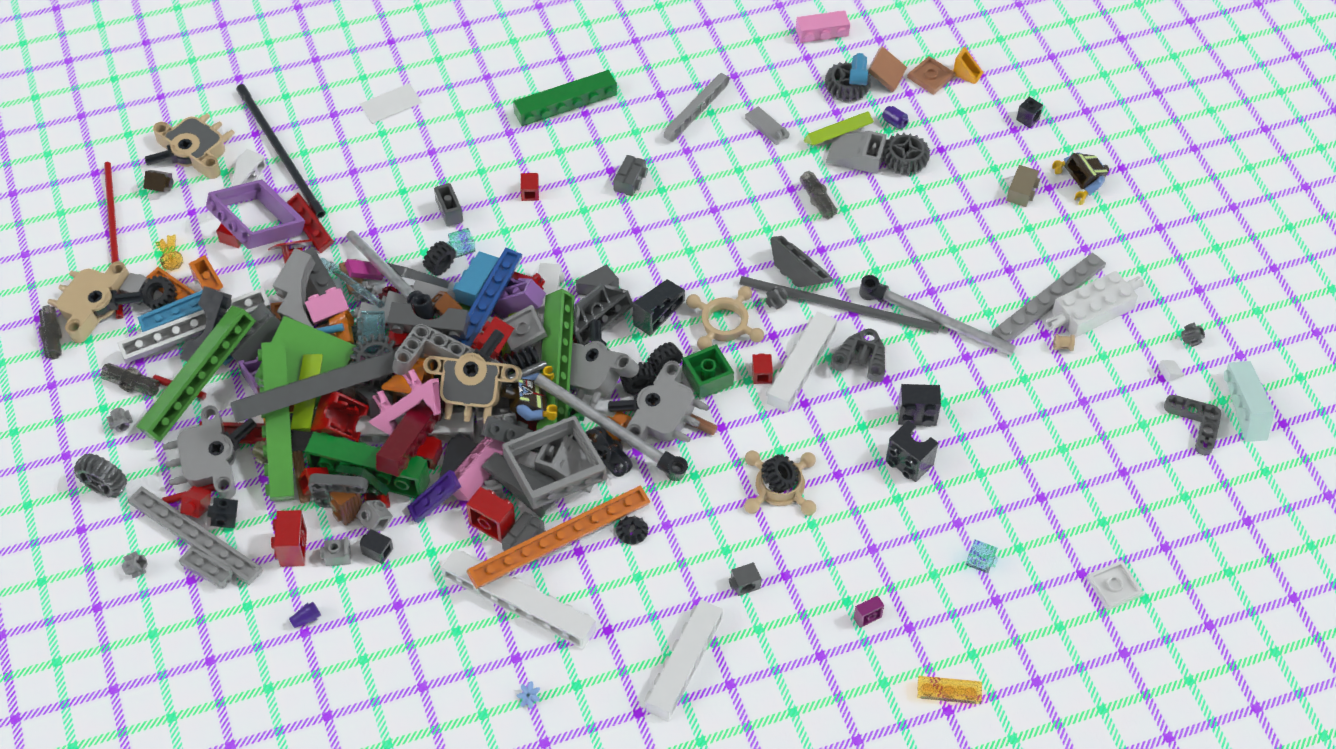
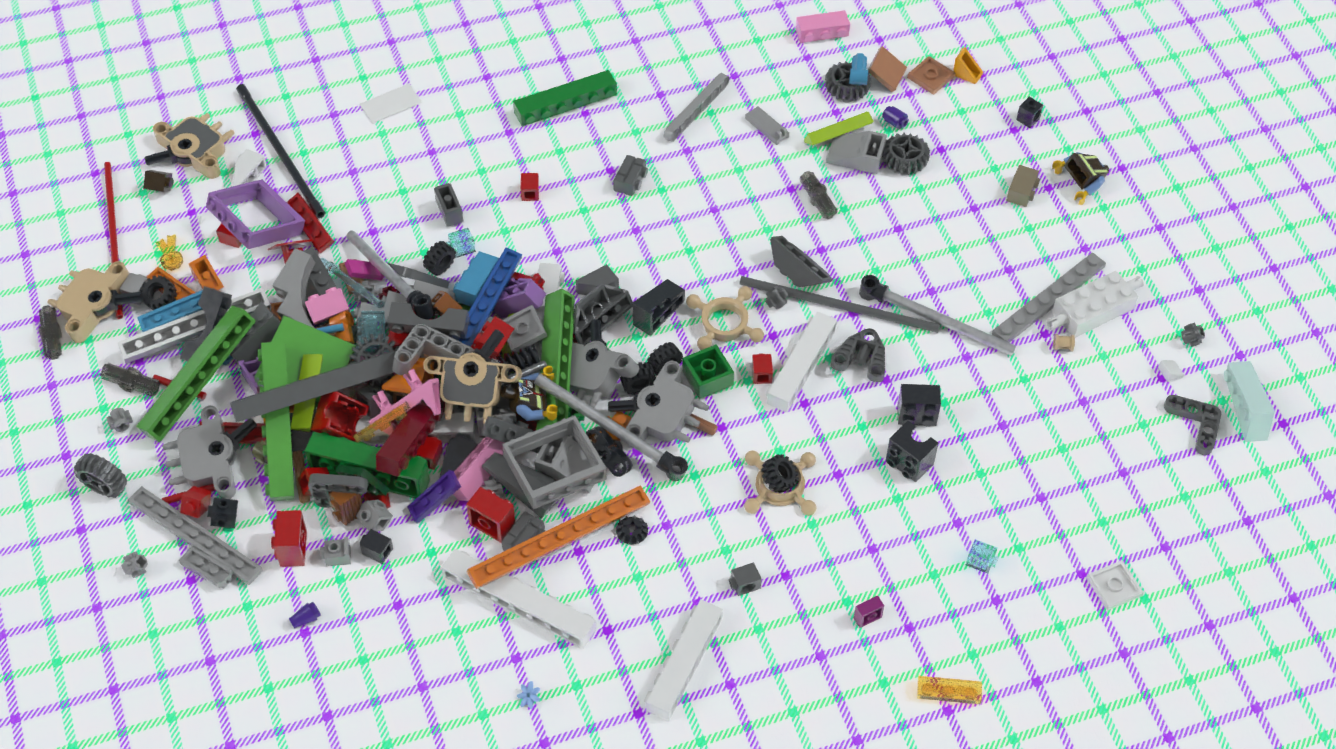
(382, 423): none -> clear yellow plate

